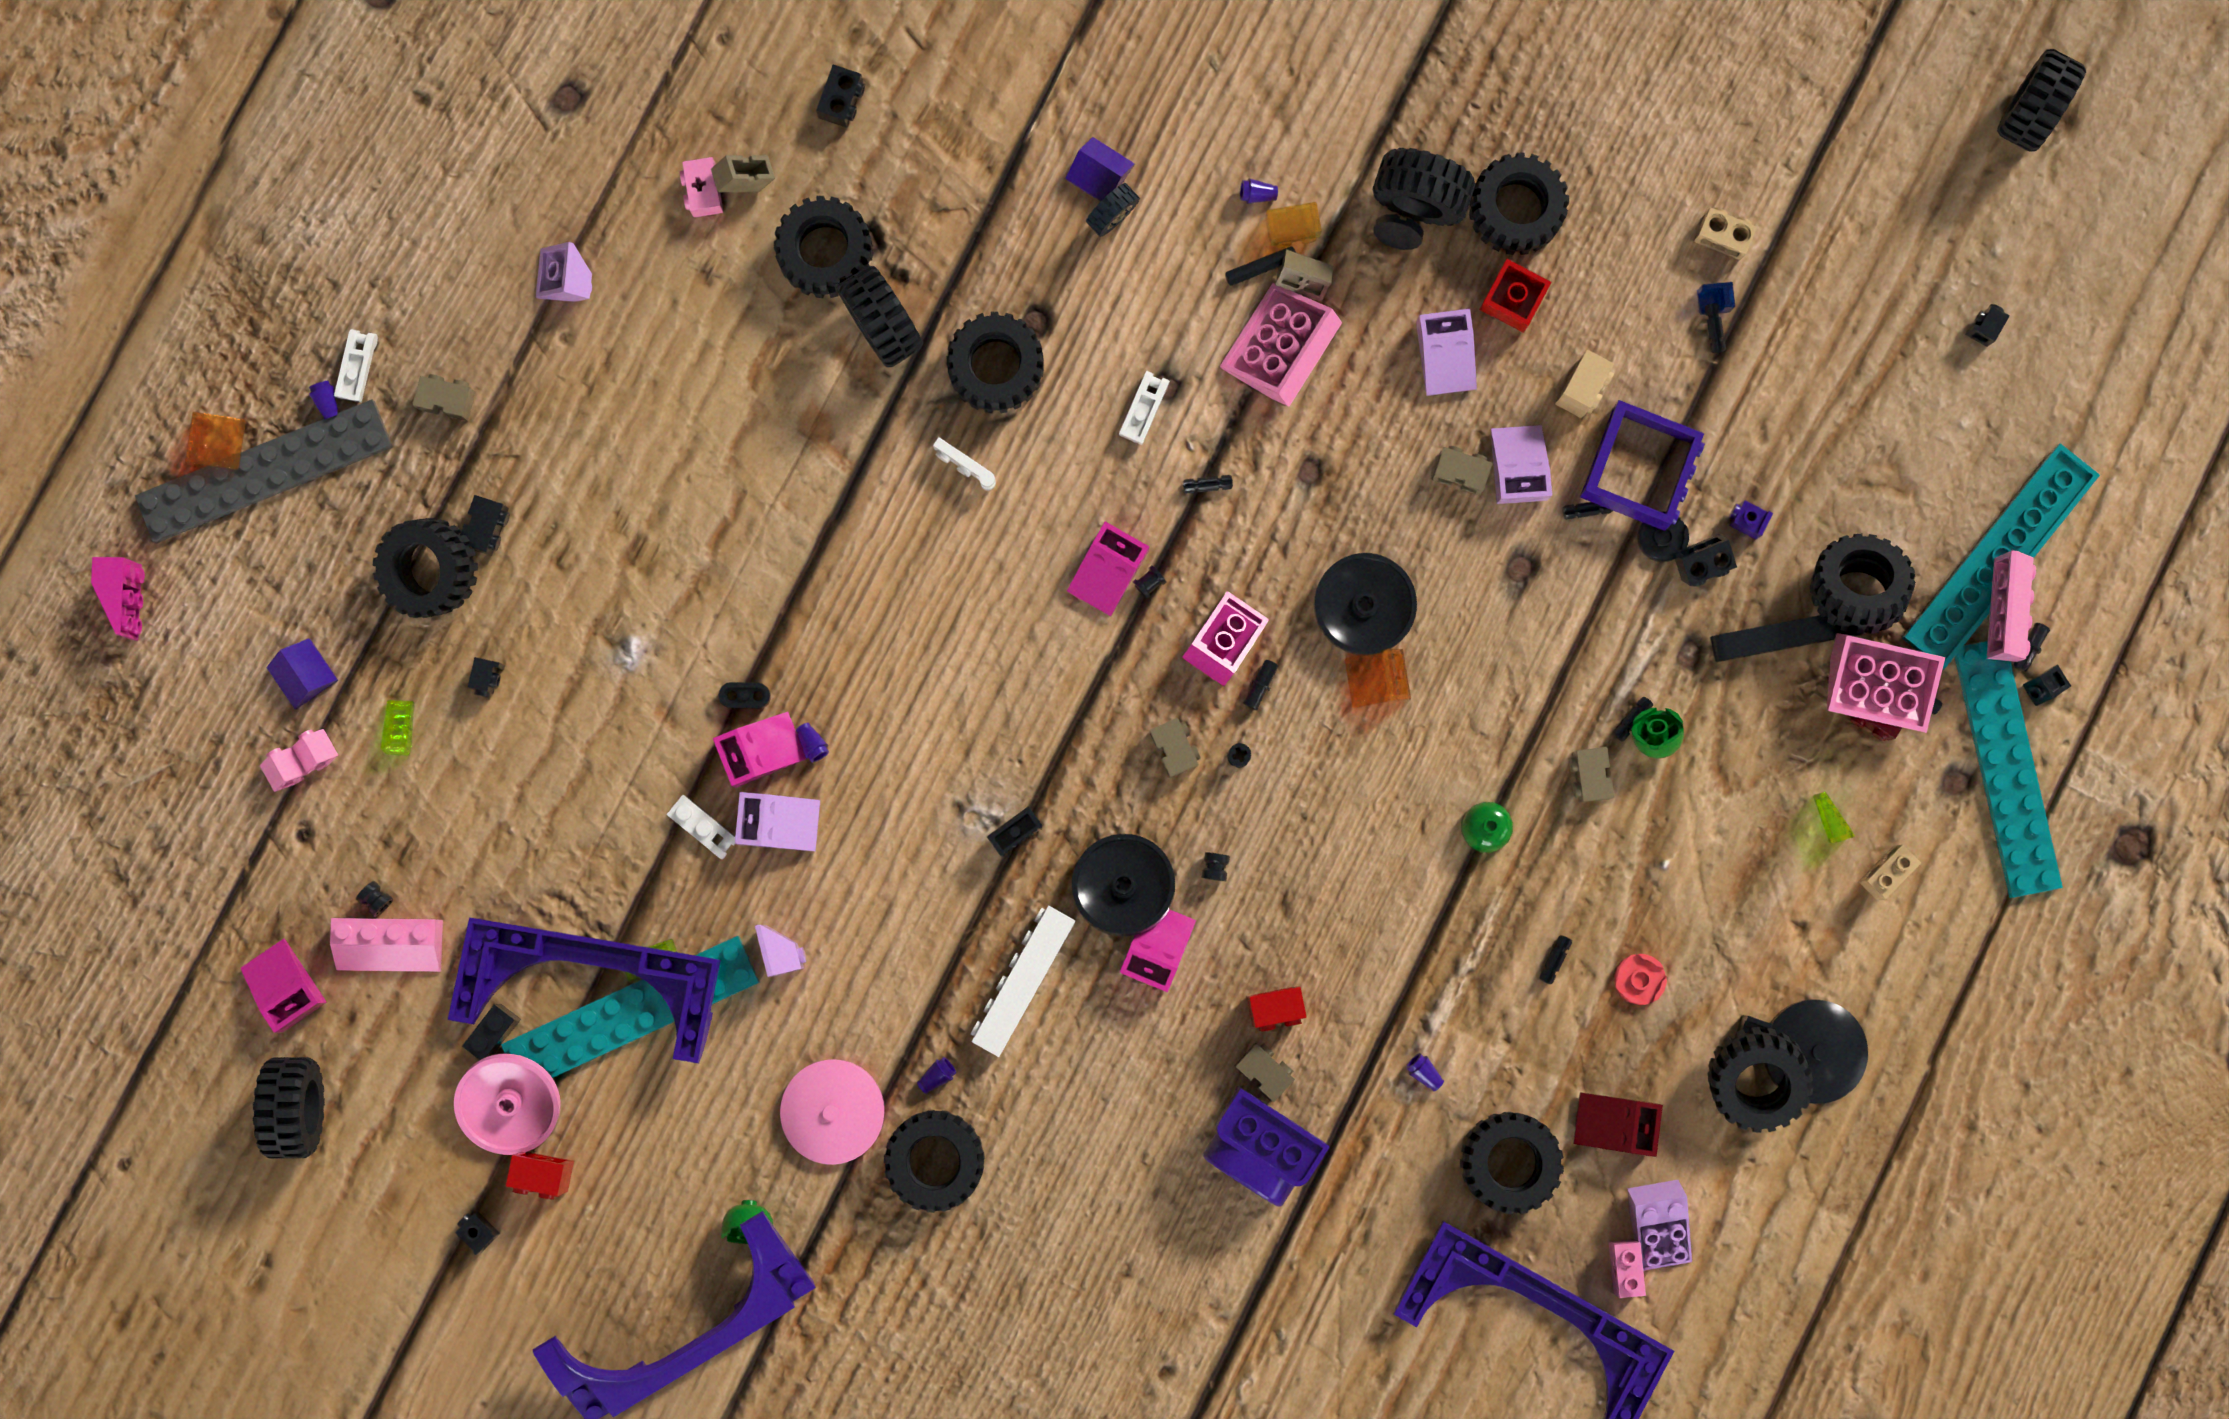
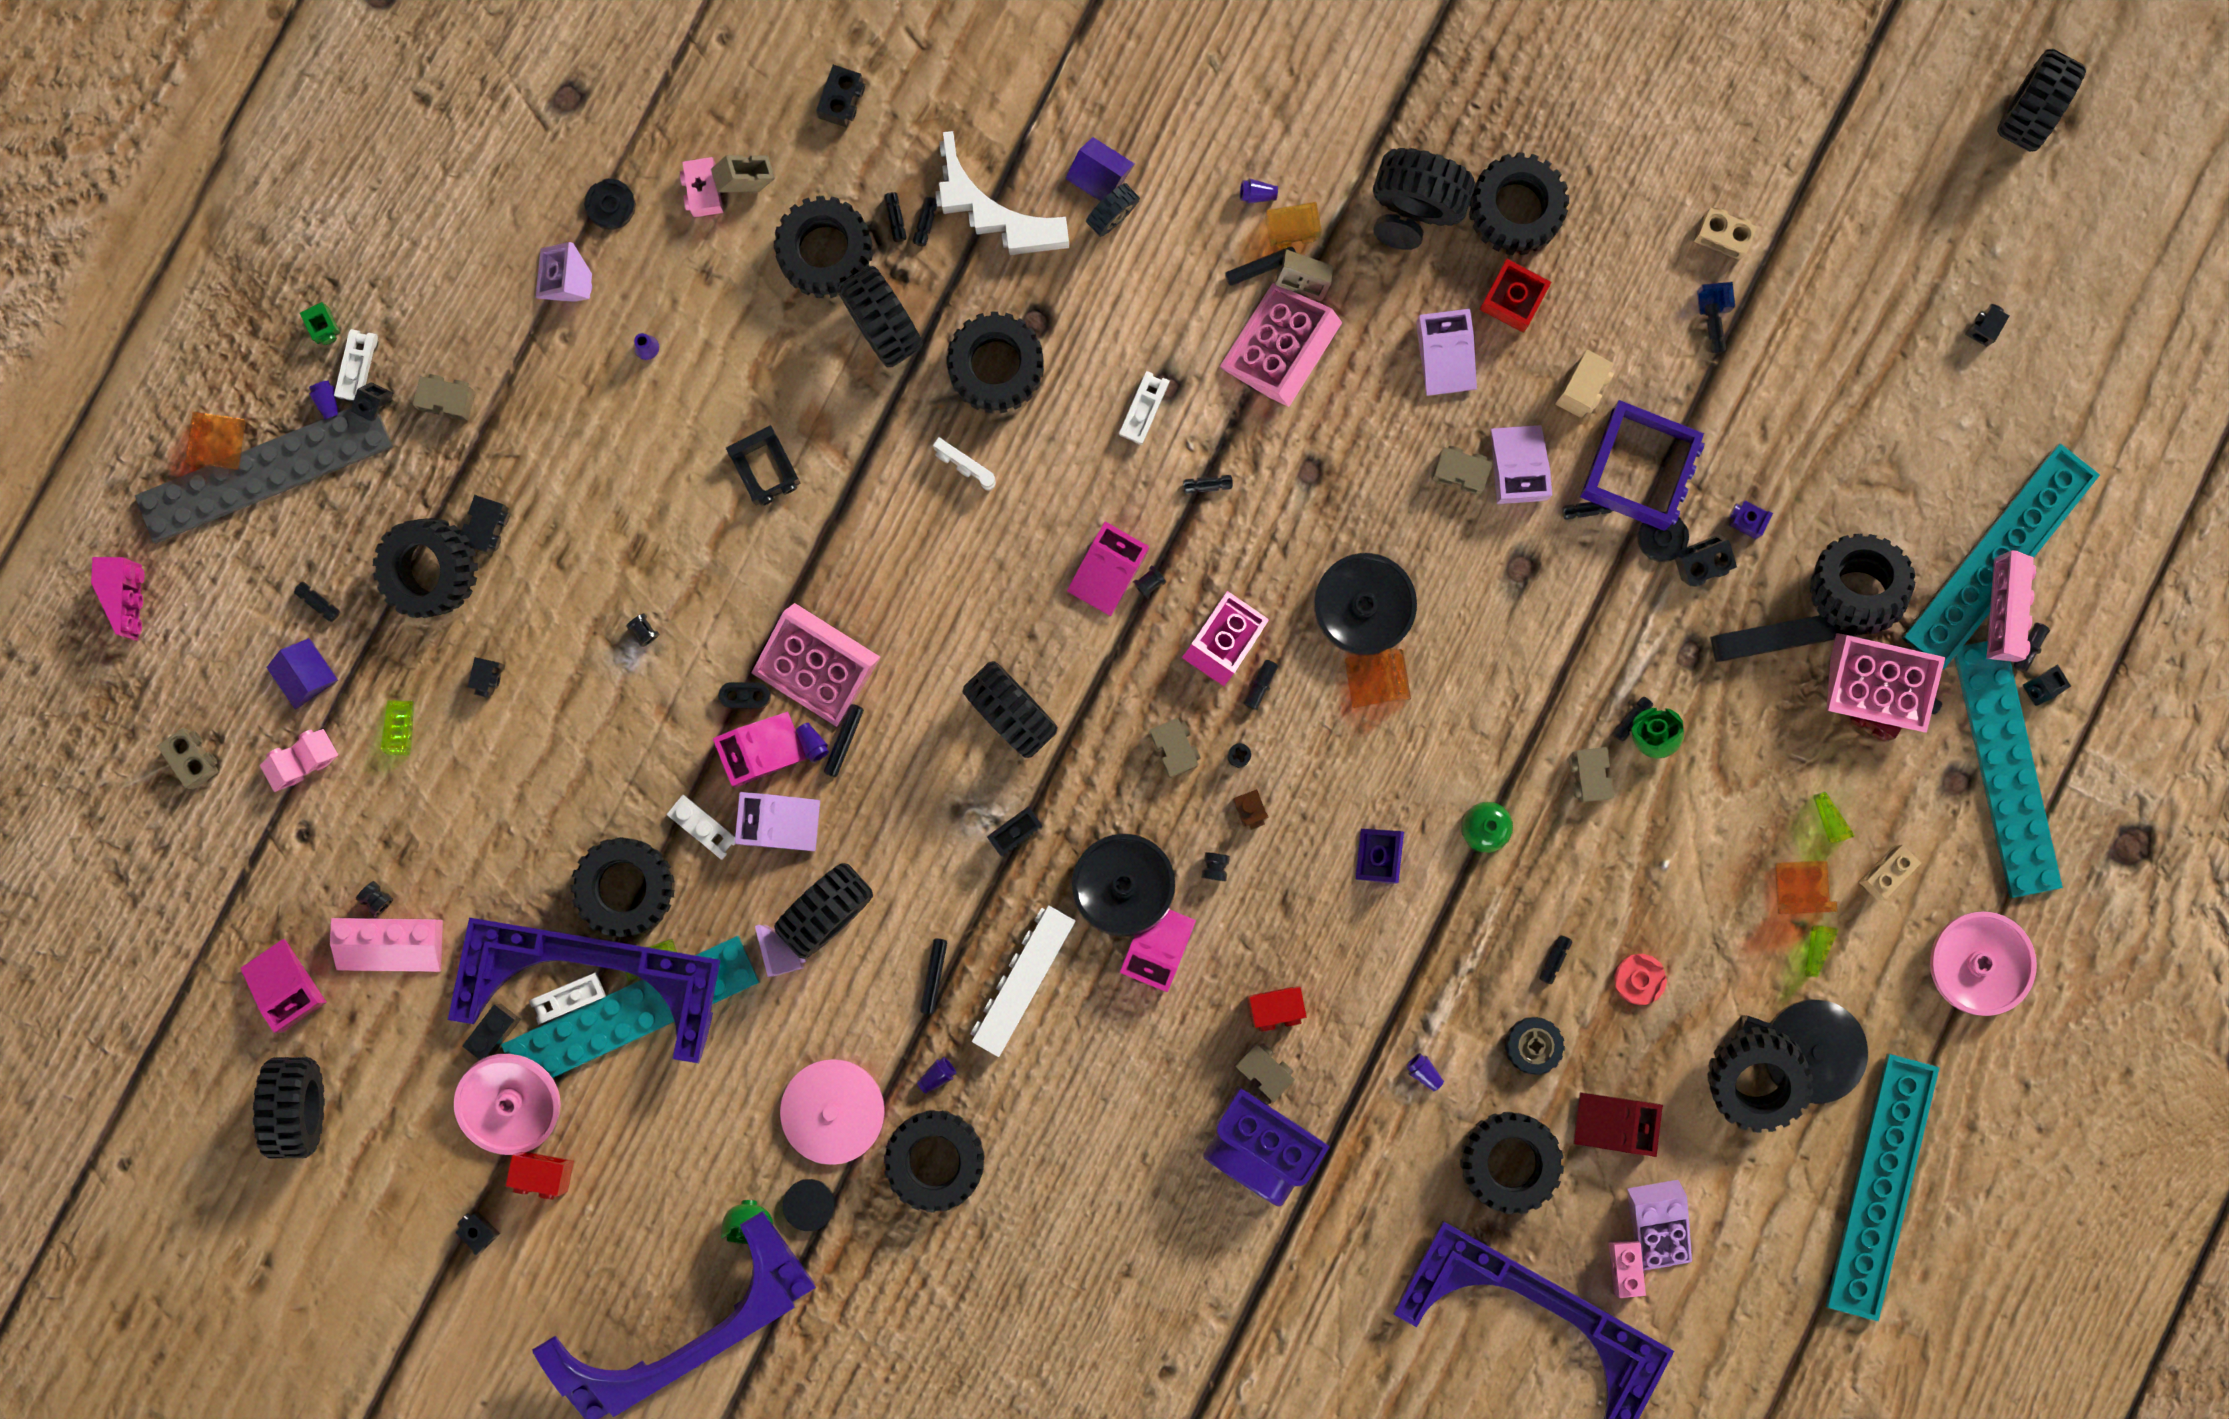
(183, 763): none -> dark tan brick
(316, 601): none -> black axle
(317, 316): none -> green brick
(369, 400): none -> black bracket
(568, 998): none -> white plate
(588, 879): none -> black tyre
(610, 204): none -> black tile
(642, 630): none -> black bush
(648, 350): none -> dark purple cone
(751, 443): none -> black panel
(808, 1204): none -> black tile
(815, 664): none -> bright pink slope
(823, 910): none -> black tyre
(843, 740): none -> black axle
(895, 216): none -> black axle
(925, 221): none -> black axle
(933, 976): none -> black axle
(1009, 709): none -> black tyre
(1022, 232): none -> white arch
(1251, 809): none -> reddish brown bracket
(1379, 856): none -> dark purple slope
(1524, 1034): none -> black wheel
(1803, 888): none -> clear orange bracket
(1819, 947): none -> clear neon green slope
(1882, 1187): none -> teal plate
(1983, 963): none -> bright pink dish

